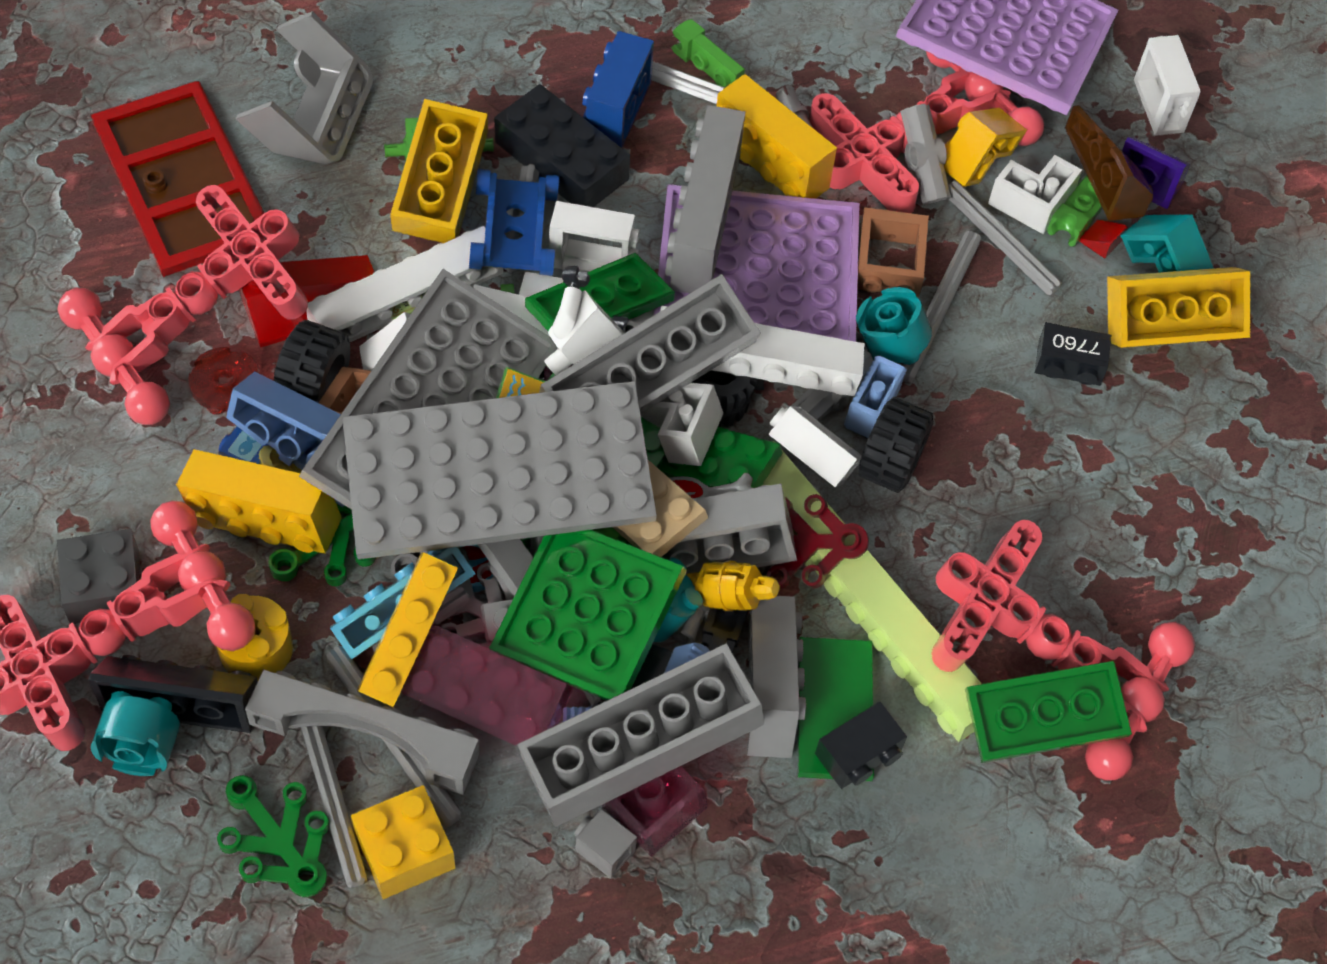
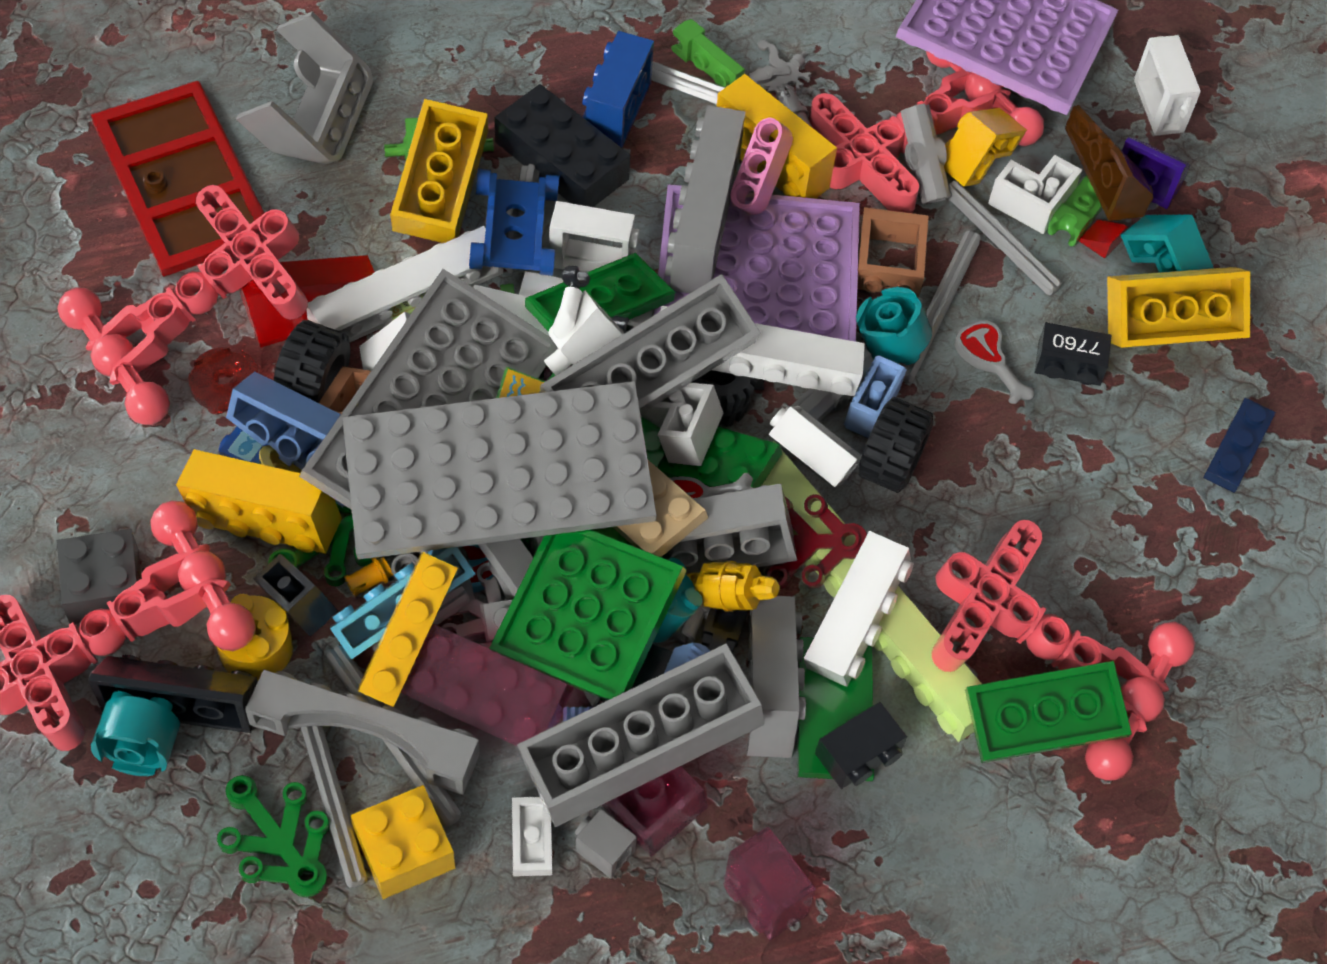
(295, 594): none -> black brick
(369, 576): none -> light orange pin
(531, 837): none -> white plate
(758, 151): none -> bright pink beam
(768, 884): none -> clear pink brick
(783, 72): none -> light grey piece
(858, 609): none -> white brick
(980, 347): none -> light grey piece
(1239, 445): none -> dark blue plate

